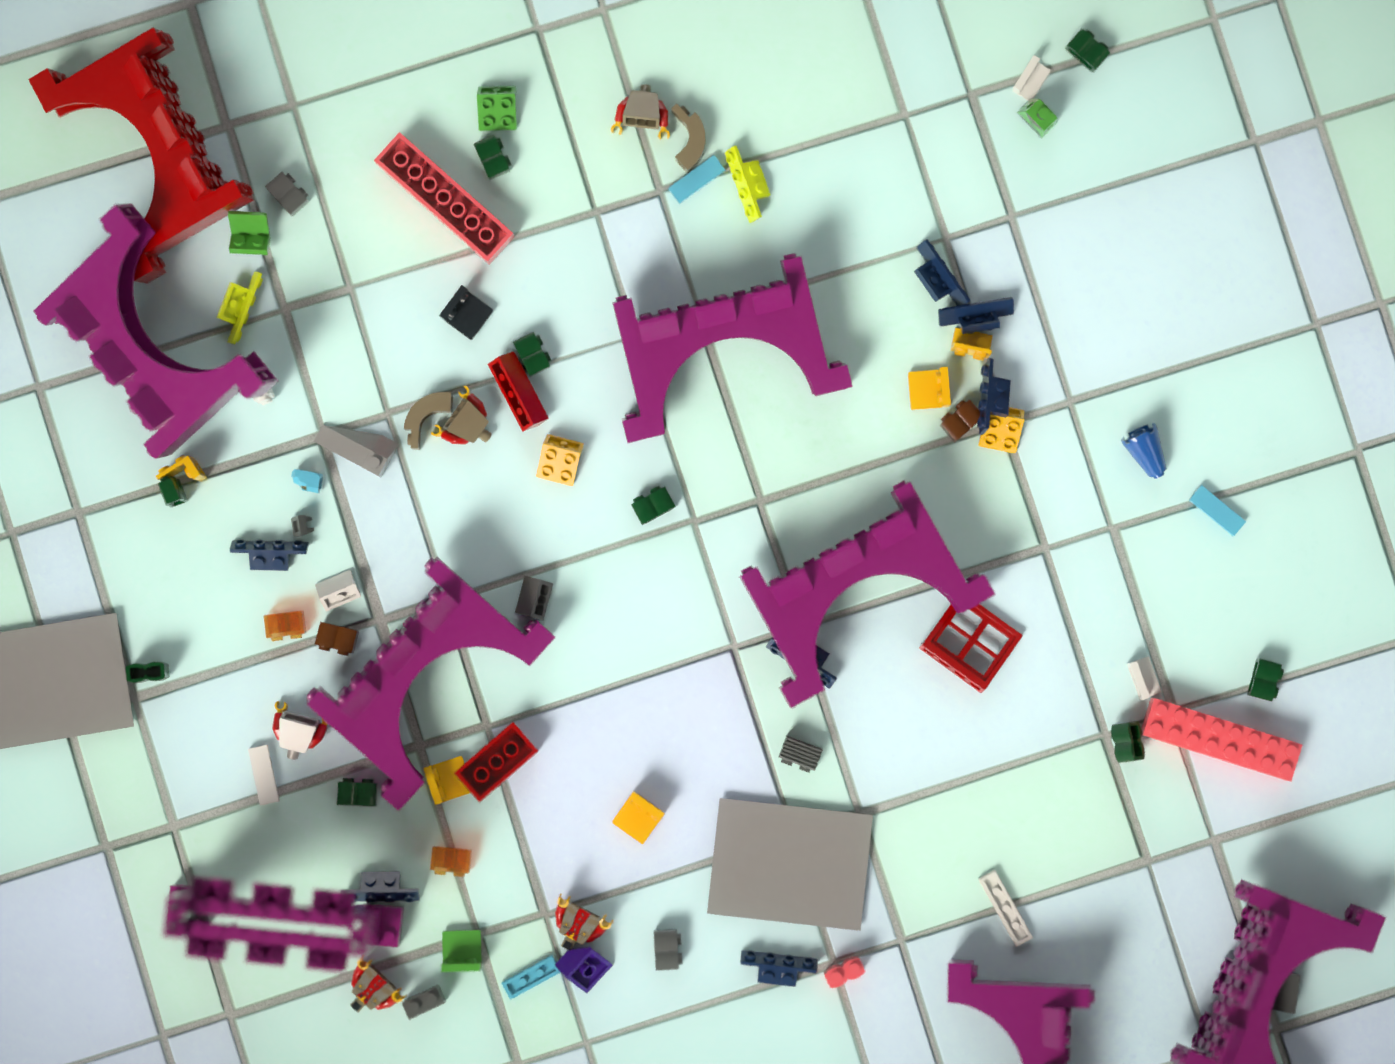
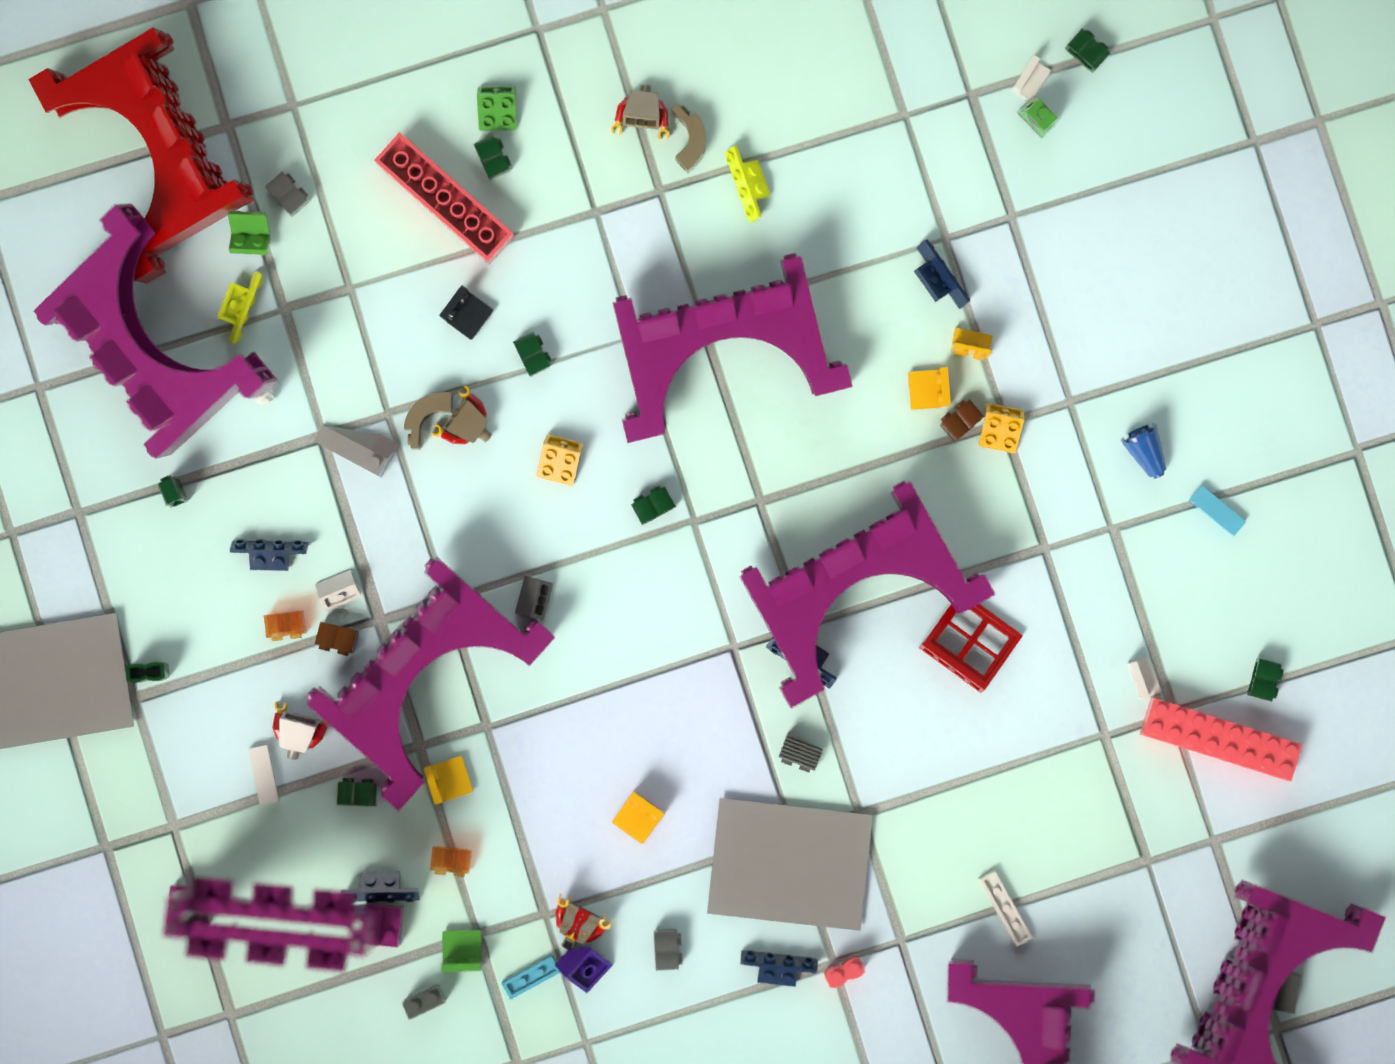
(184, 463): yellow bracket -> none
(299, 525): dark grey tile -> none
(307, 480): medium azure rock -> none
(373, 988): torso -> none
(496, 762): red brick -> none
(518, 391): red brick -> none
(696, 179): medium azure tile -> none
(976, 316): dark blue bracket -> none
(994, 397): dark blue bracket -> none
(1128, 742): dark green brick -> none

